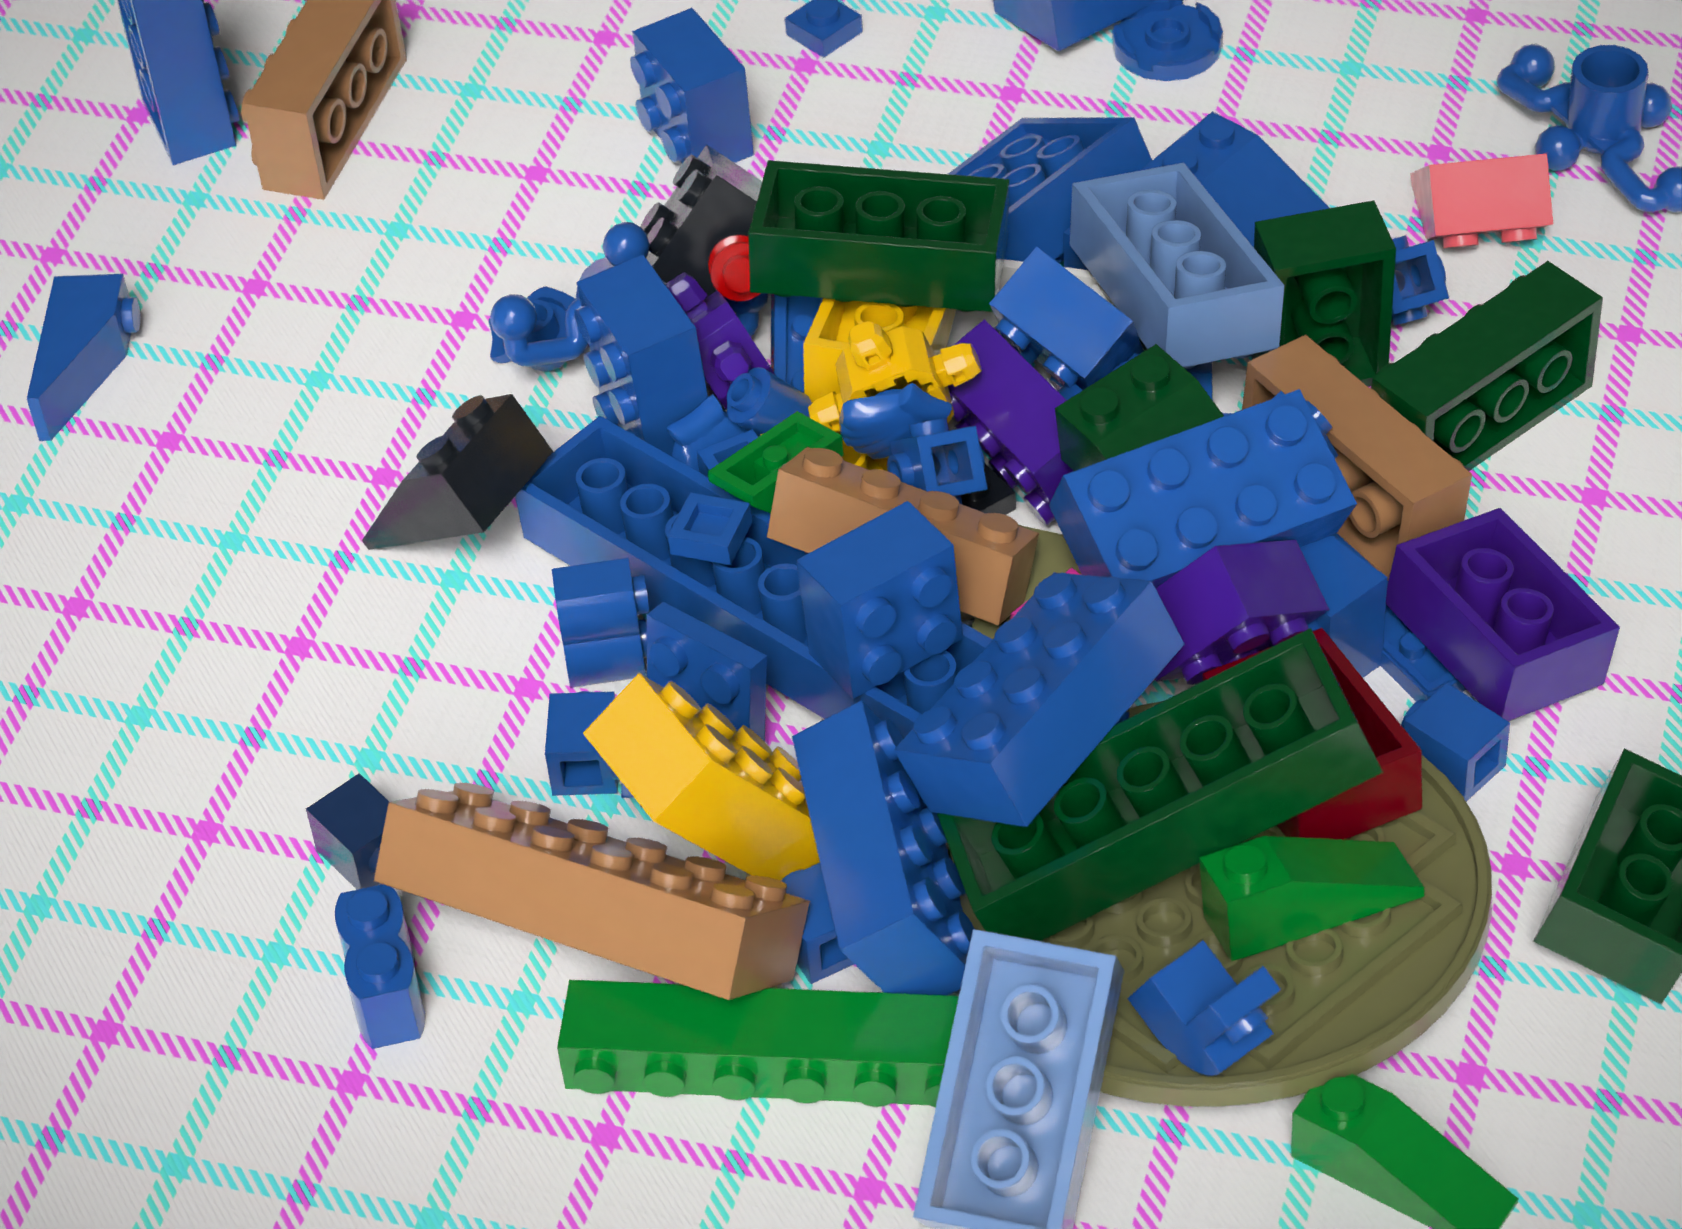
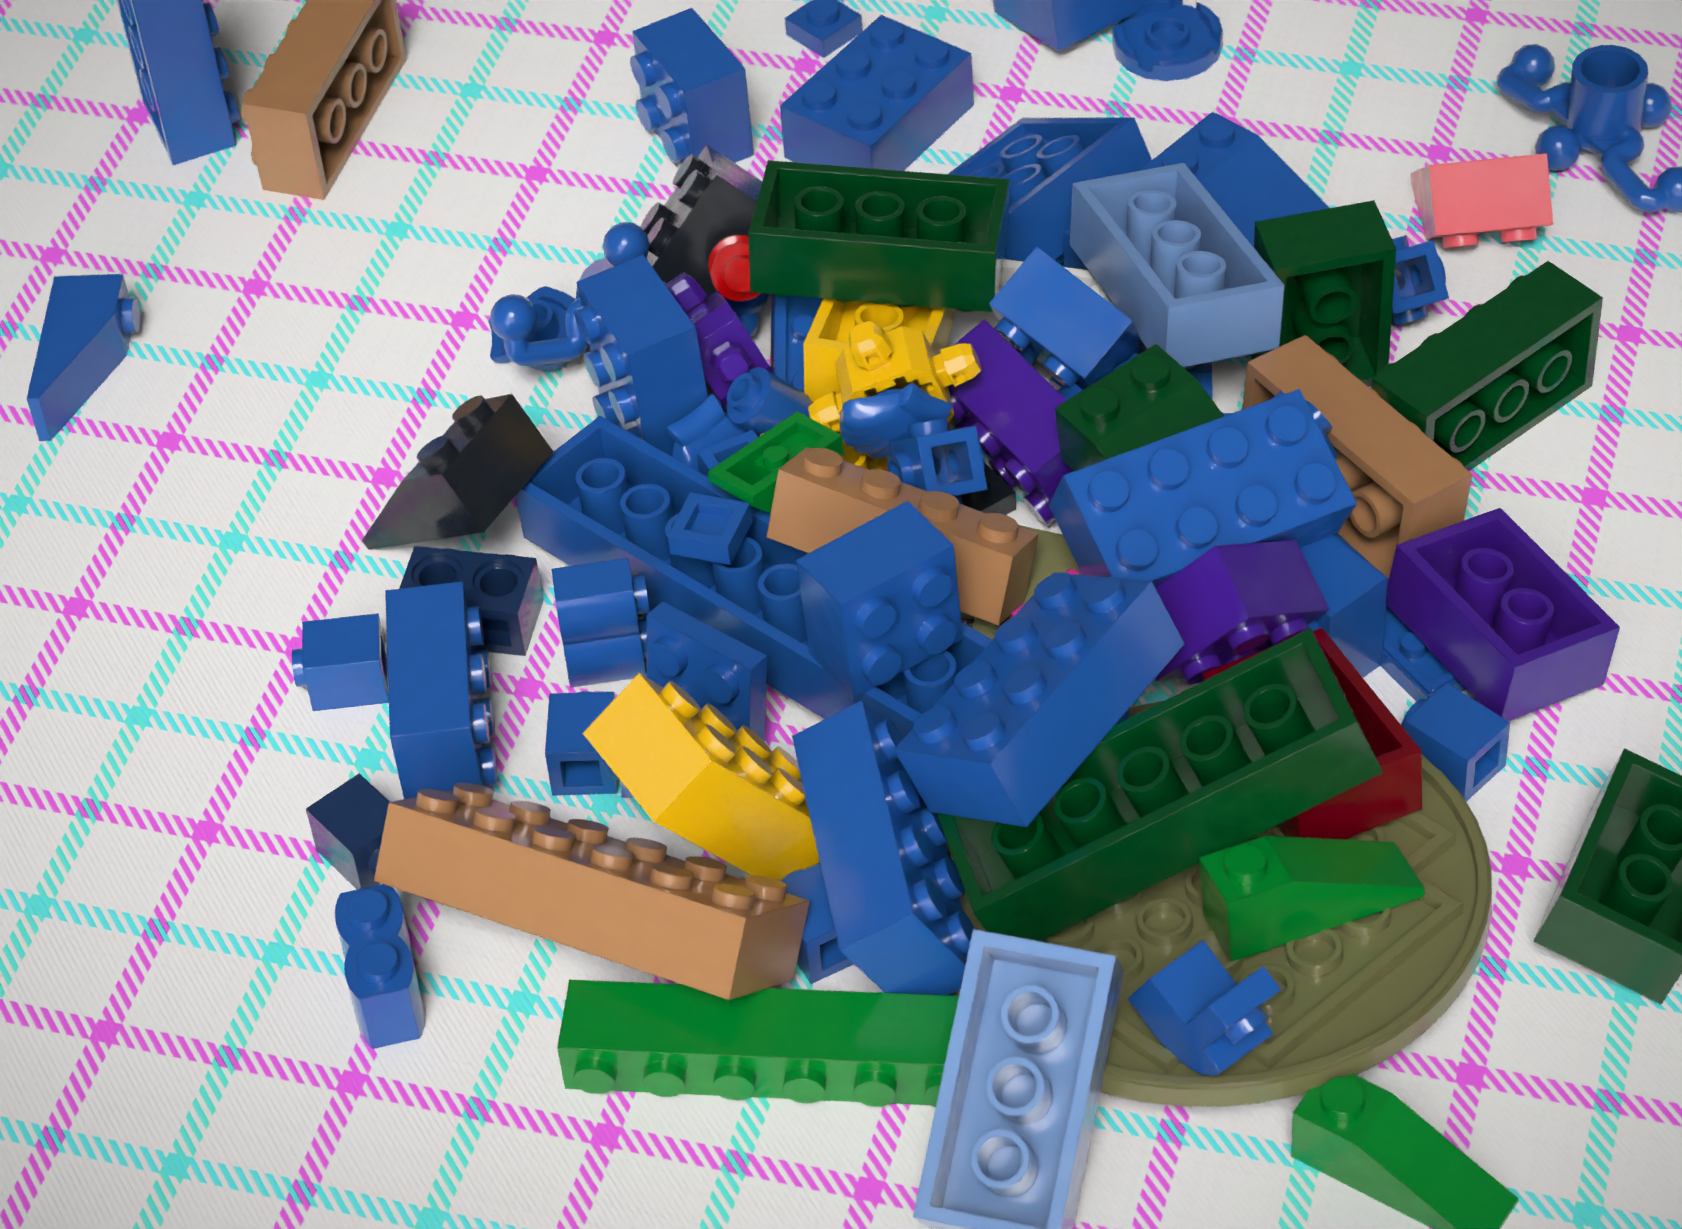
(342, 662): none -> blue brick
(437, 689): none -> blue brick
(501, 585): none -> dark blue brick
(878, 100): none -> blue brick

